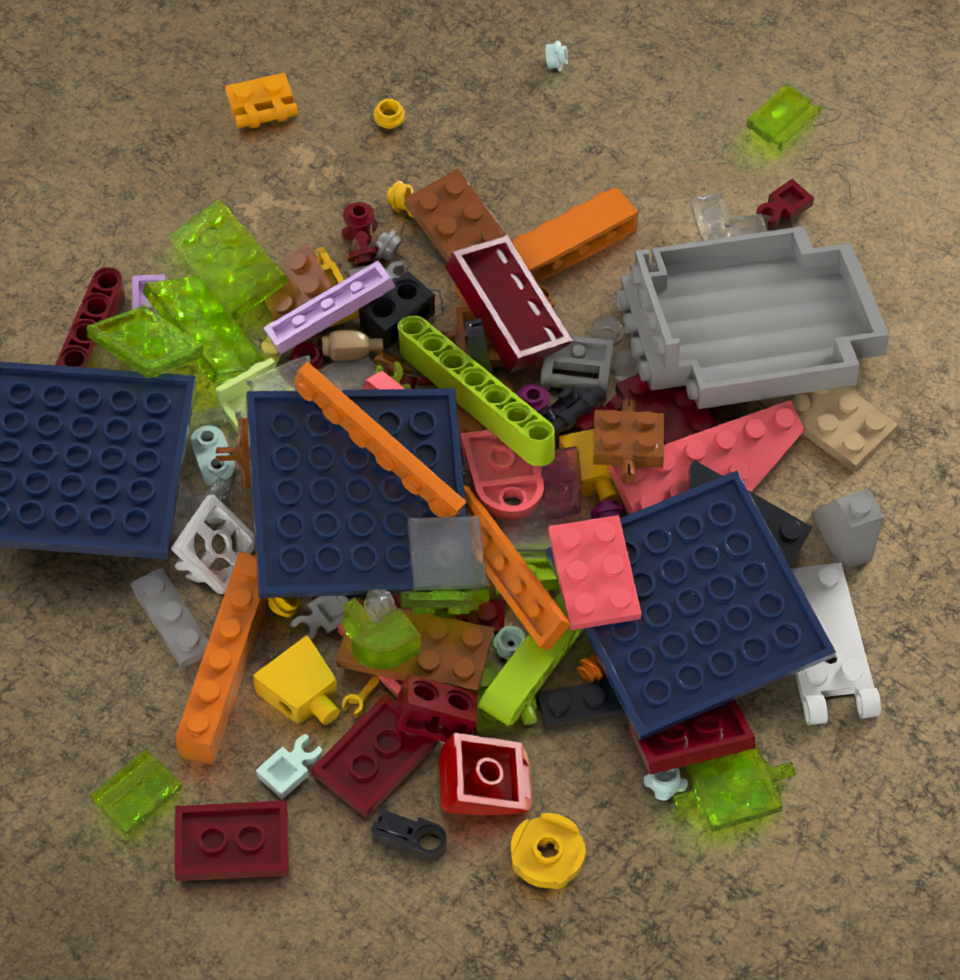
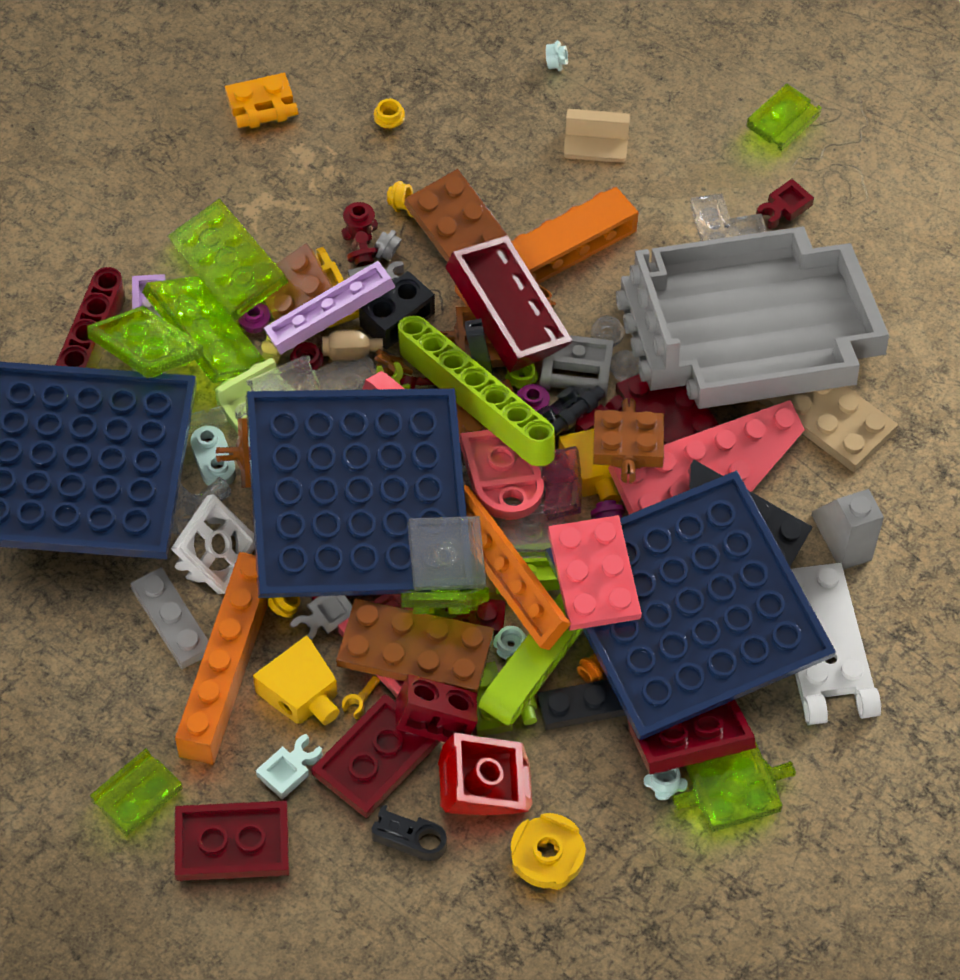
(255, 324): none -> magenta plate
(379, 604): clear plate -> none
(380, 643): clear neon green brick -> none
(387, 450): orange plate -> none
(530, 374): none -> lime plate
(596, 135): none -> tan panel

